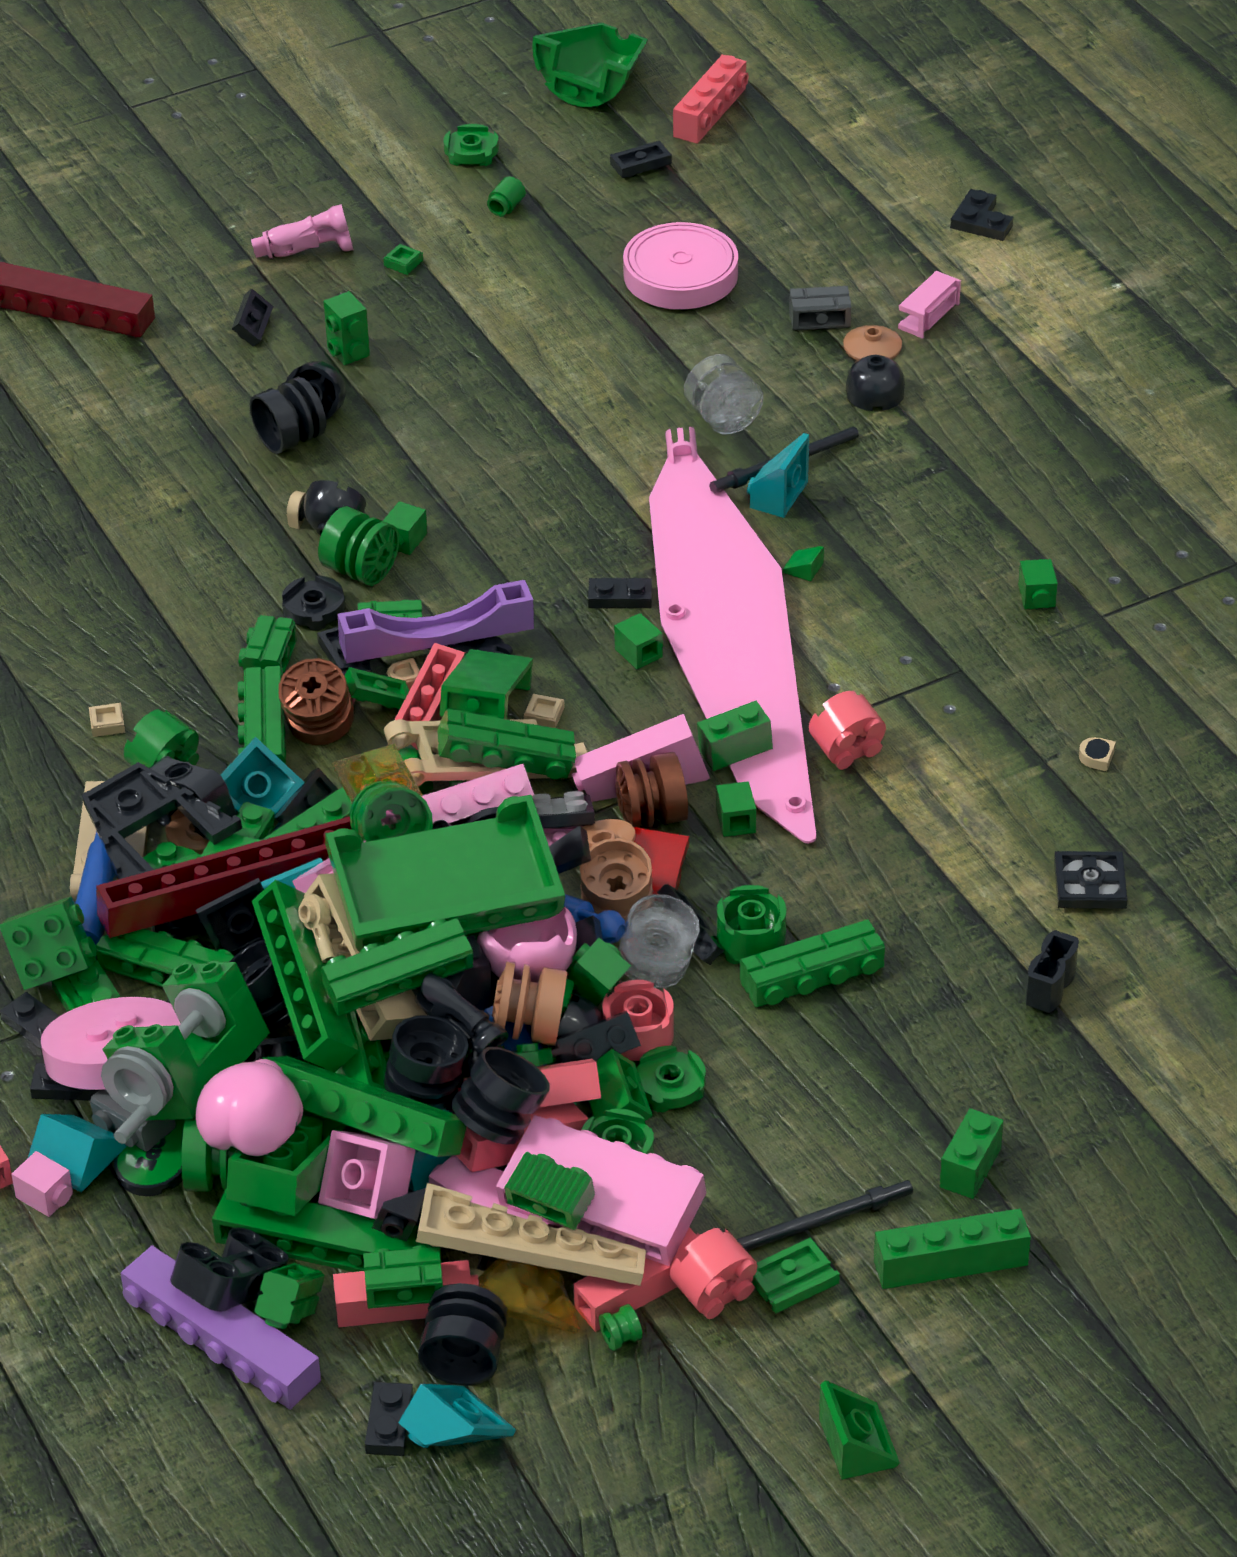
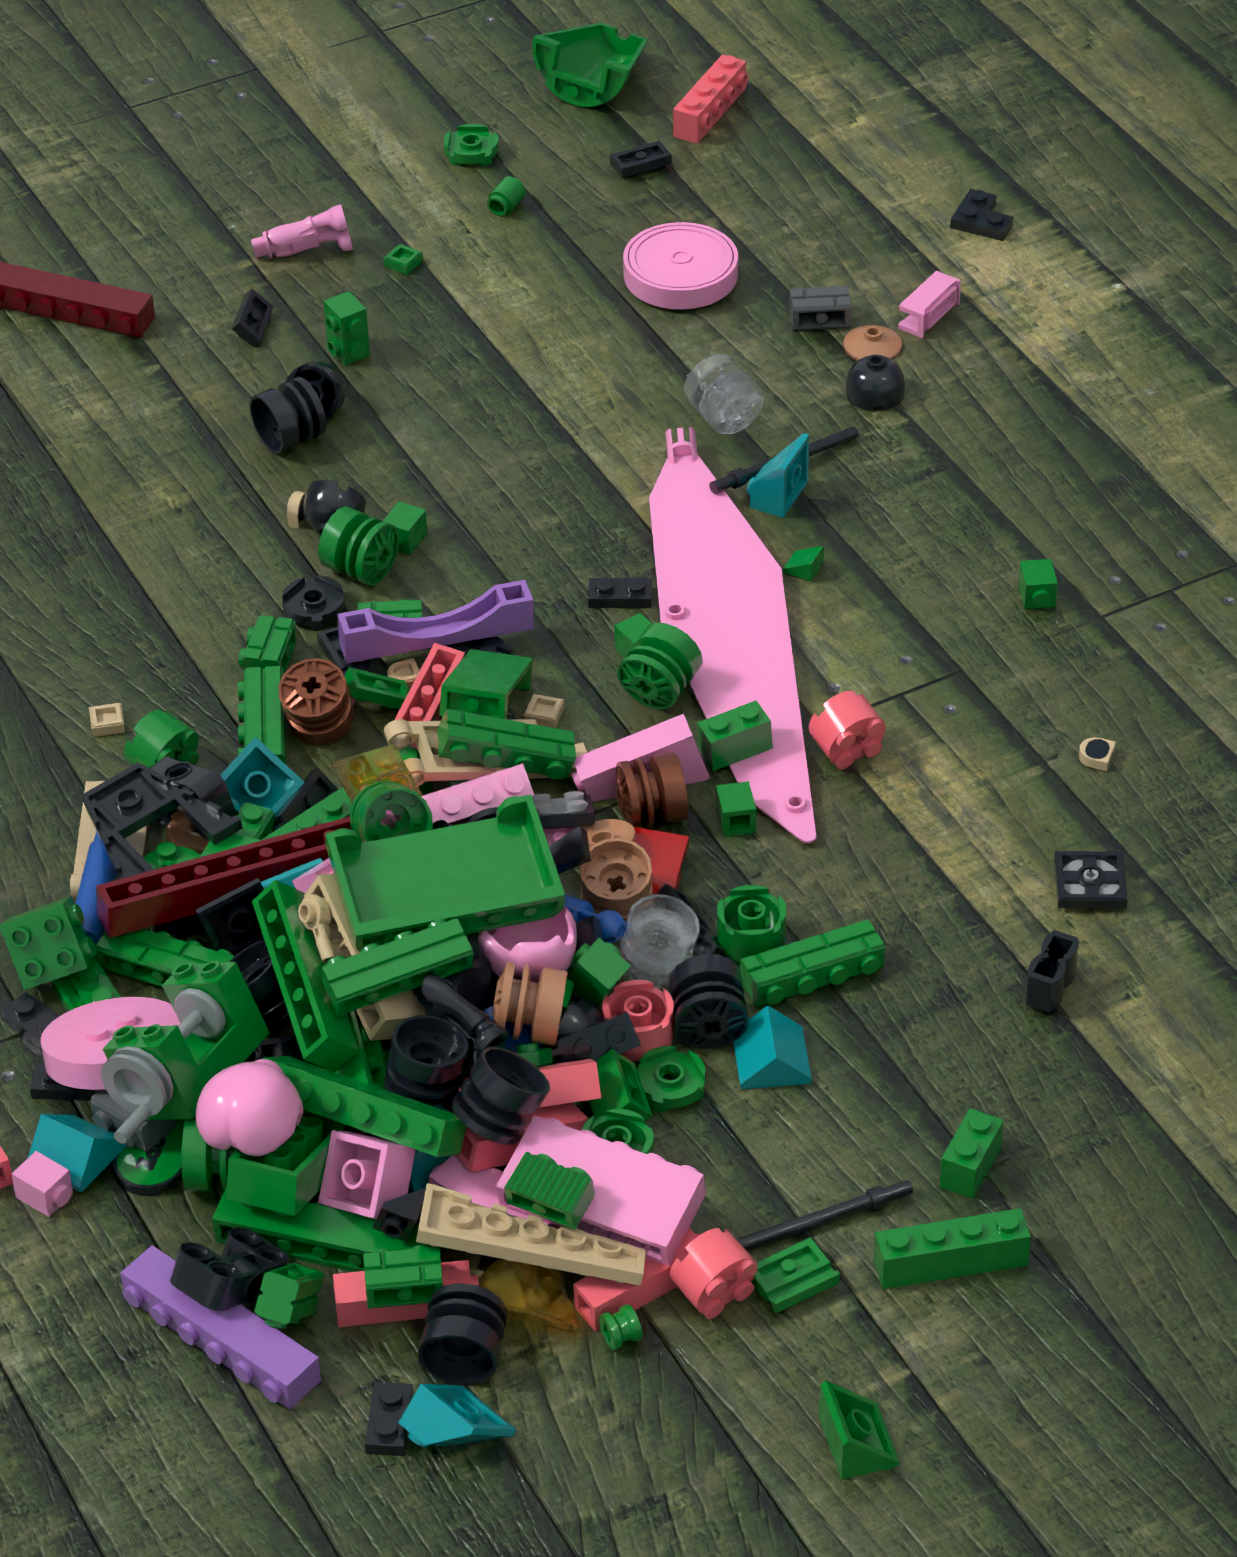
(660, 666): none -> green wheel
(708, 1001): none -> black wheel
(771, 1052): none -> teal slope

